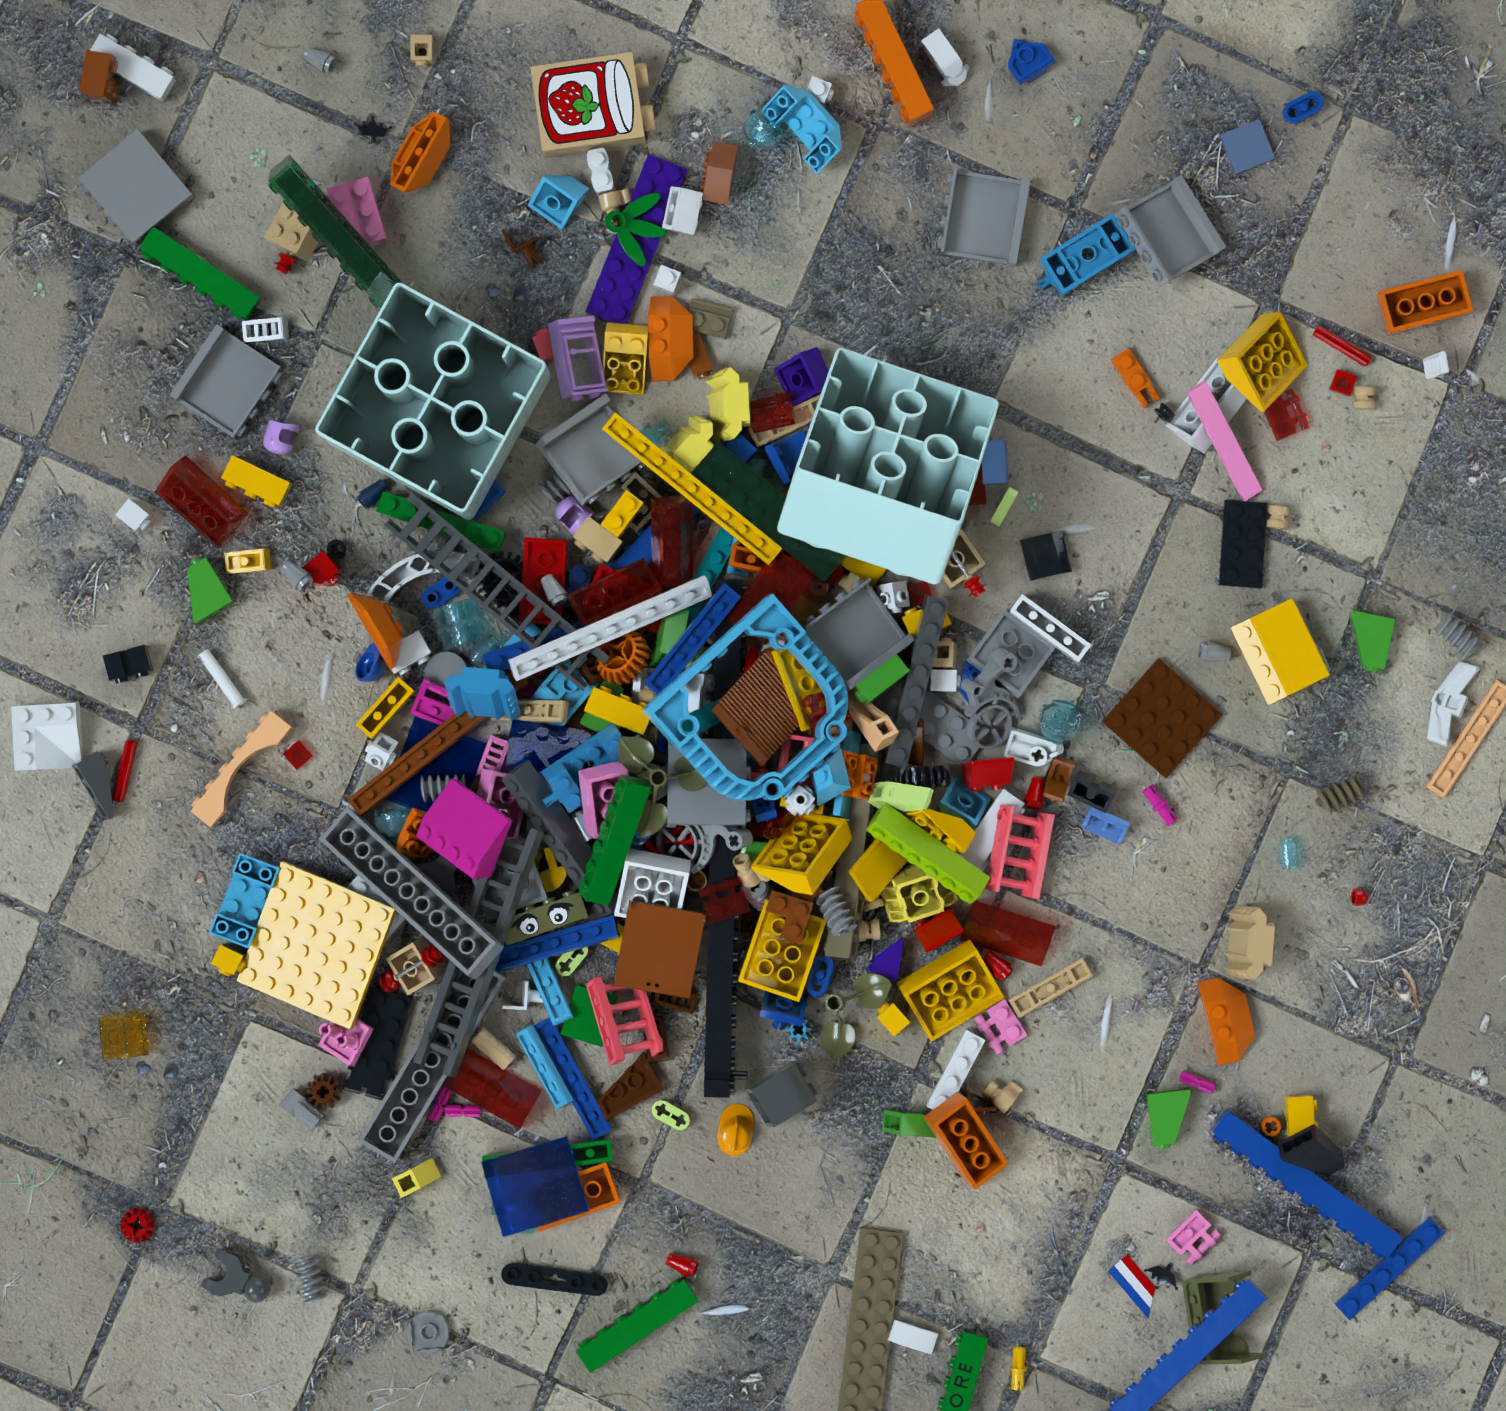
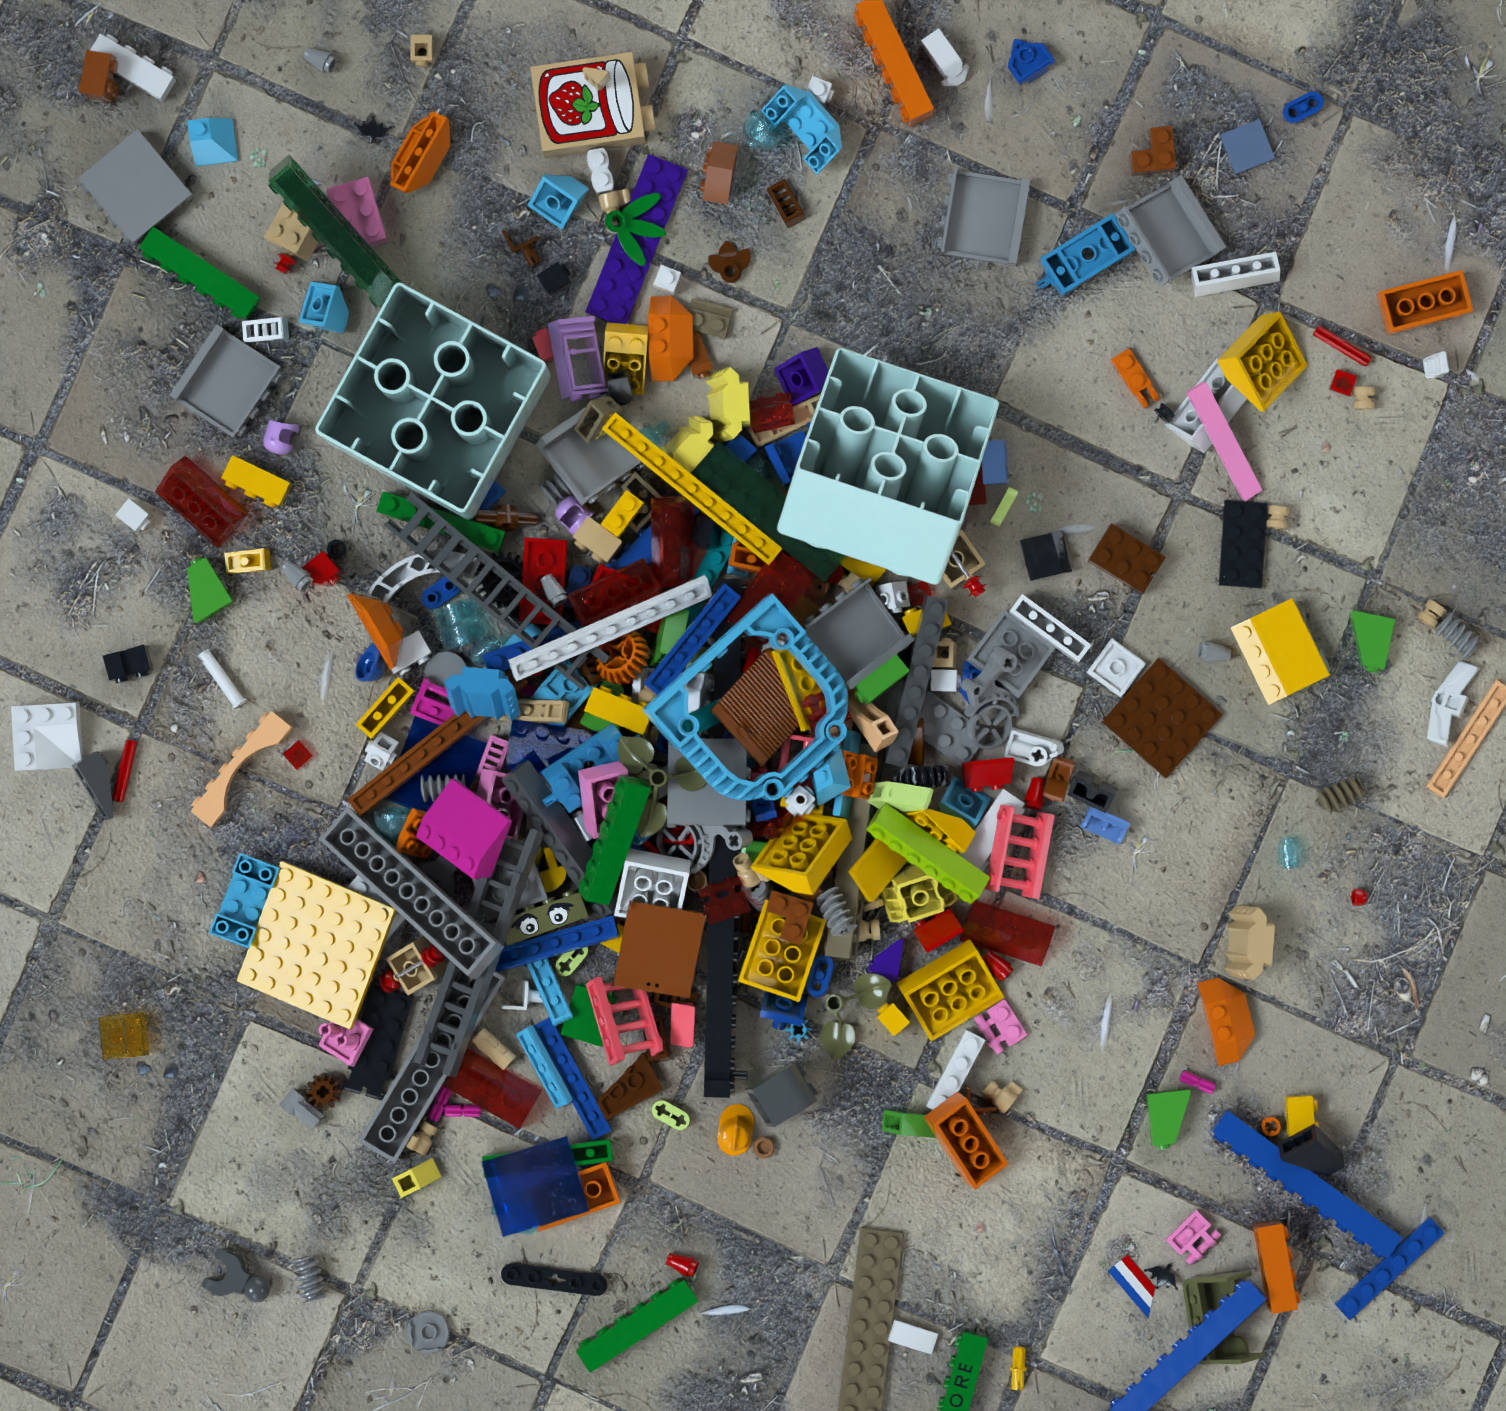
(145, 1219): red gear -> none
(212, 141): none -> medium azure slope
(228, 960): yellow brick -> none
(325, 308): none -> medium azure slope
(370, 495): dark blue cone -> none
(421, 1140): none -> tan piece
(506, 517): none -> reddish brown axle
(554, 277): none -> black brick
(595, 417): none -> dark tan torso
(596, 77): none -> tan slope
(621, 387): none -> black brick
(682, 210): white brick -> none
(682, 1024): none -> coral slope
(705, 532): none -> black brick
(729, 259): none -> reddish brown plate
(763, 1147): none -> medium nougat tile
(796, 217): none -> reddish brown slope
(1050, 987): tan plate -> none
(1059, 721): clear light blue cylinder -> none
(1116, 667): none -> white tile
(1126, 559): none -> reddish brown piece
(1159, 157): none -> dark orange brick
(1159, 805): dark pink pin -> none
(1235, 274): none -> white brick
(1275, 1266): none -> orange brick
(1279, 418): clear red plate -> none
(1428, 615): none -> tan wheel

